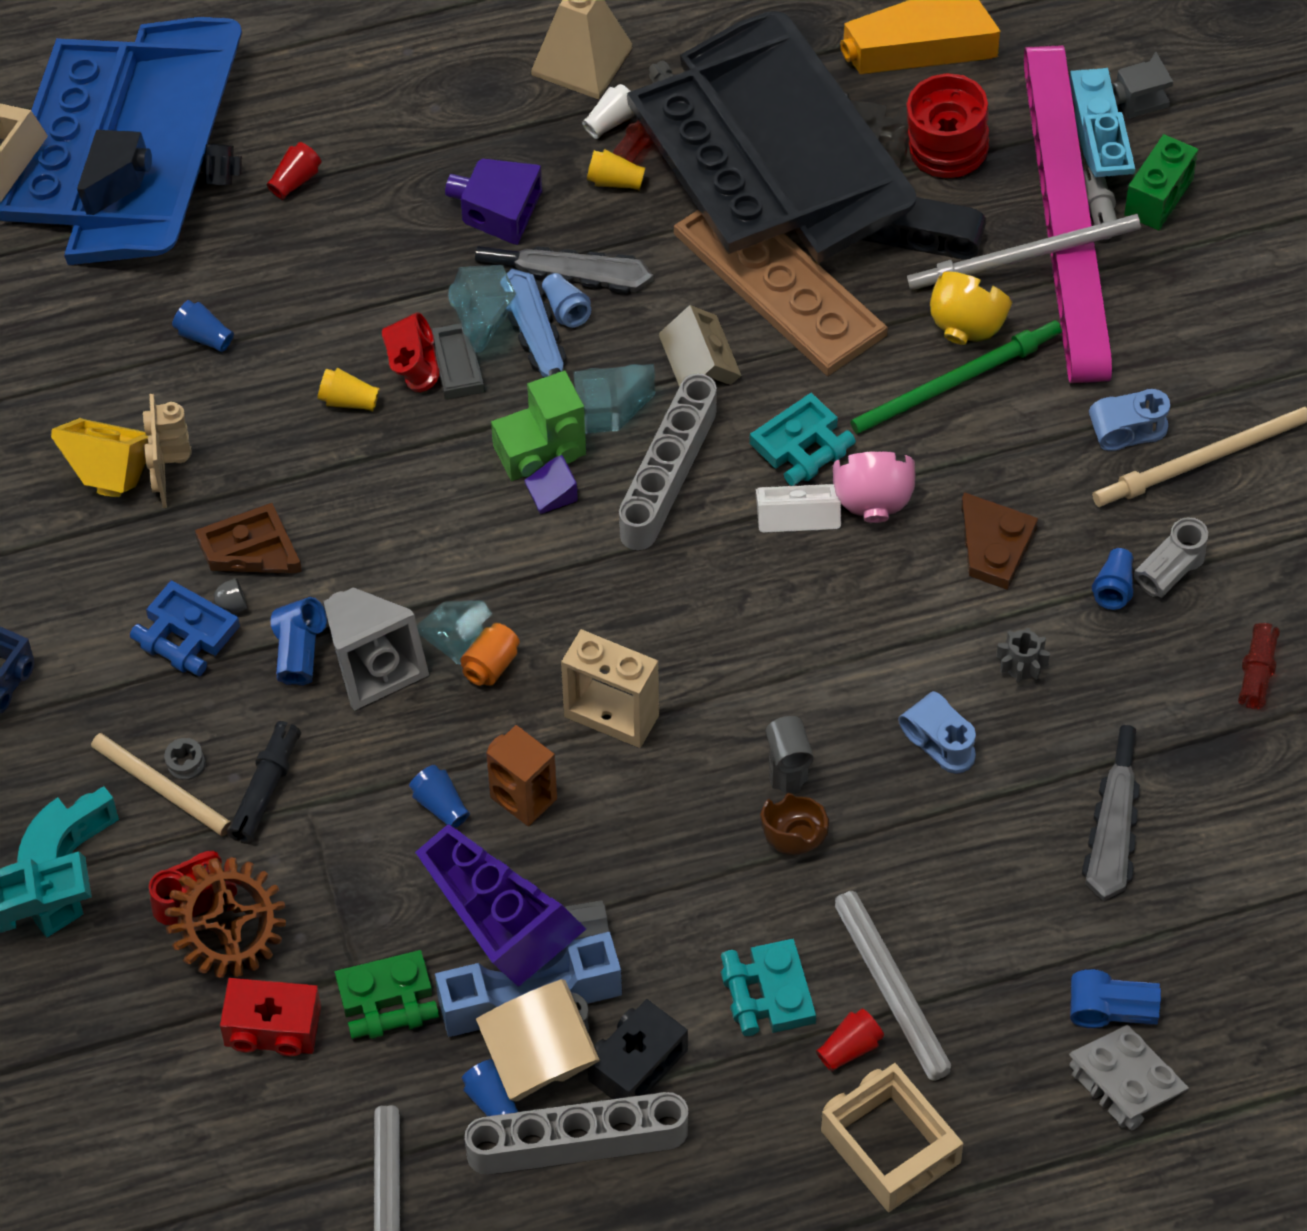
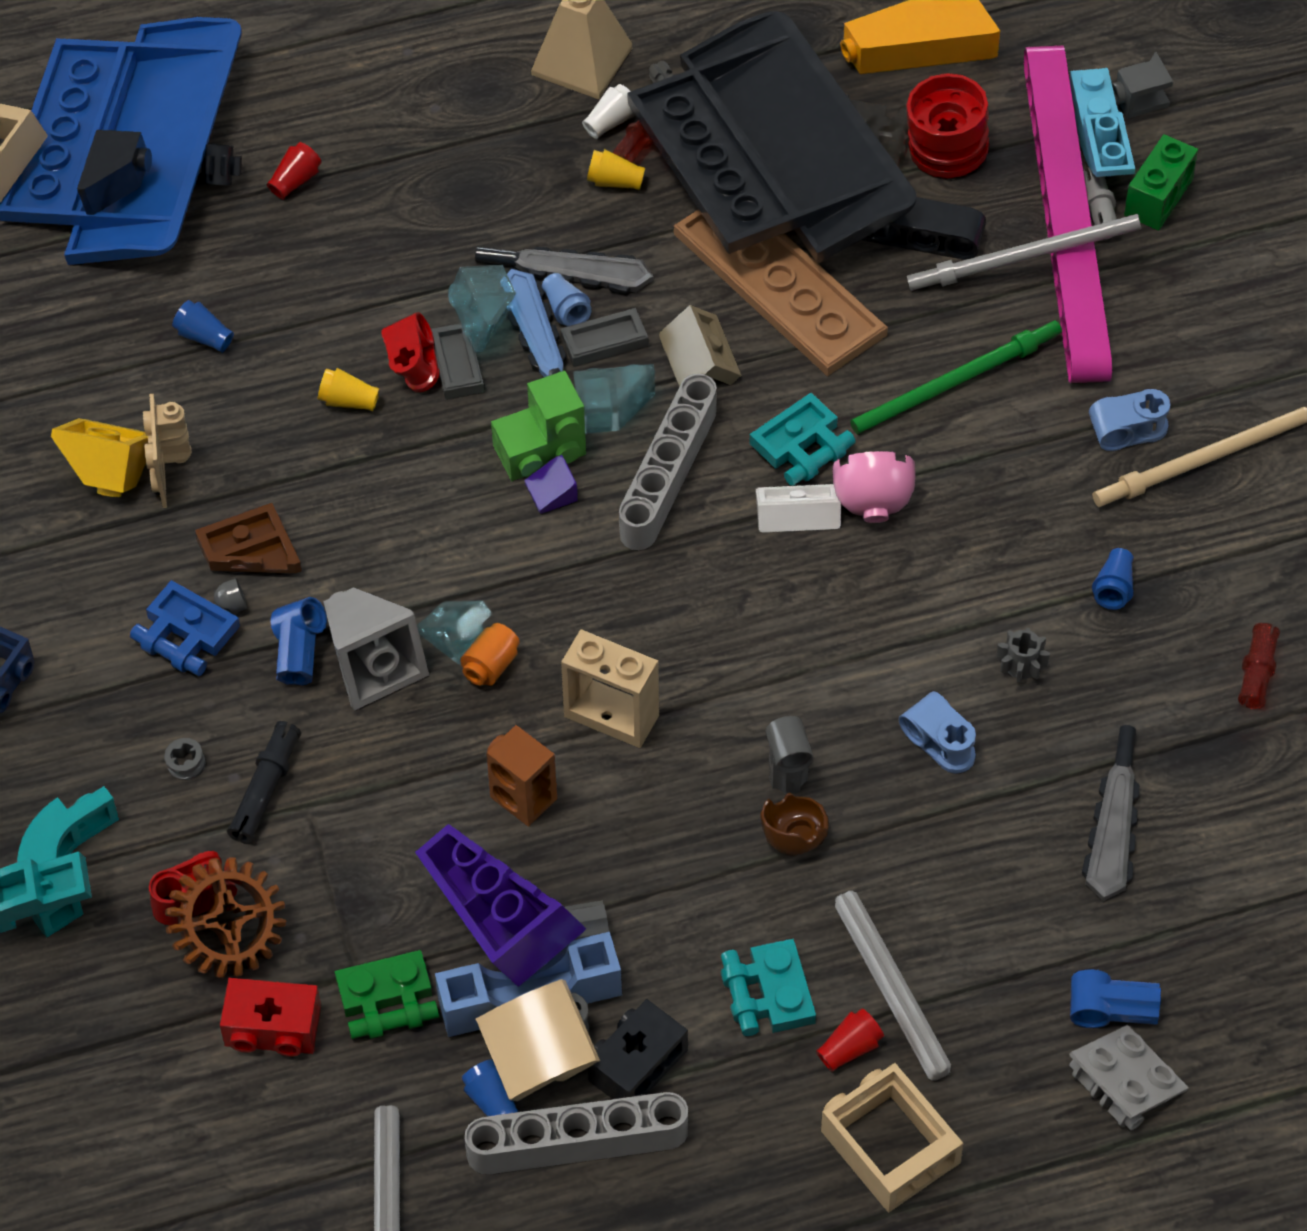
(161, 784): tan bar -> none
(438, 795): blue cone -> none
(498, 197): dark purple torso -> none
(604, 337): none -> dark grey tile
(966, 309): yellow cylinder -> none
(995, 539): reddish brown wing -> none
(1173, 558): light grey piece -> none

